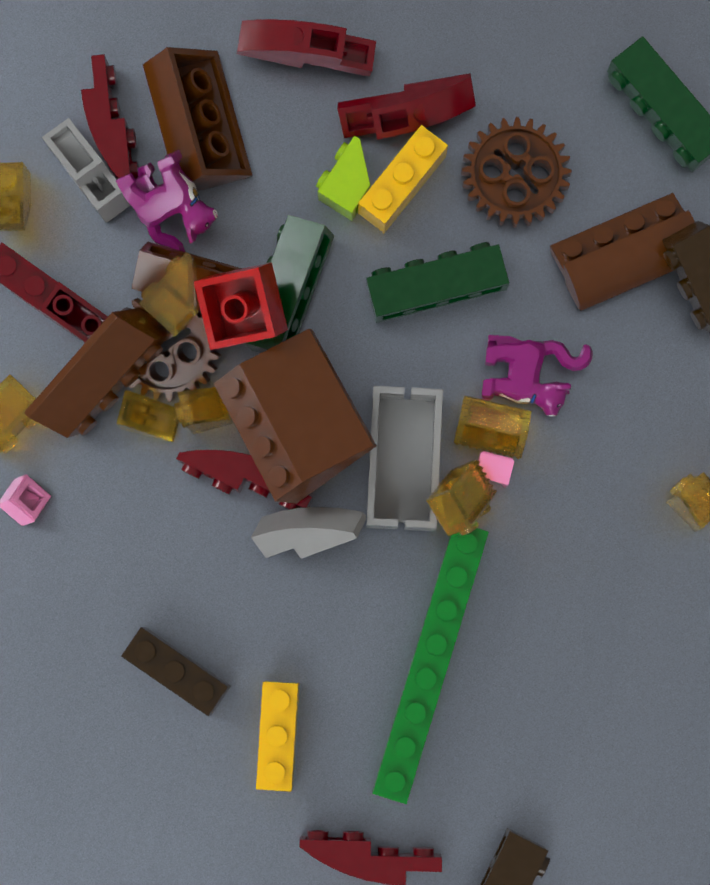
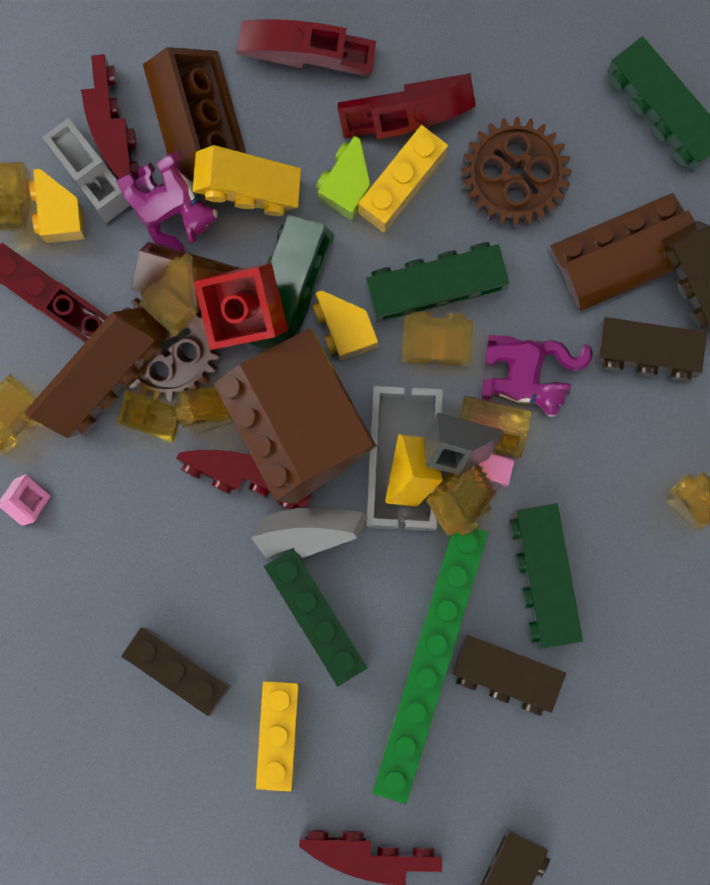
(58, 211): none -> yellow slope
(246, 180): none -> yellow brick
(315, 617): none -> dark green brick
(347, 326): none -> yellow slope
(409, 477): none -> yellow slope
(437, 339): none -> clear yellow brick
(458, 444): none -> dark grey slope
(507, 675): none -> dark brown brick
(547, 576): none -> dark green brick
(650, 349): none -> dark brown brick

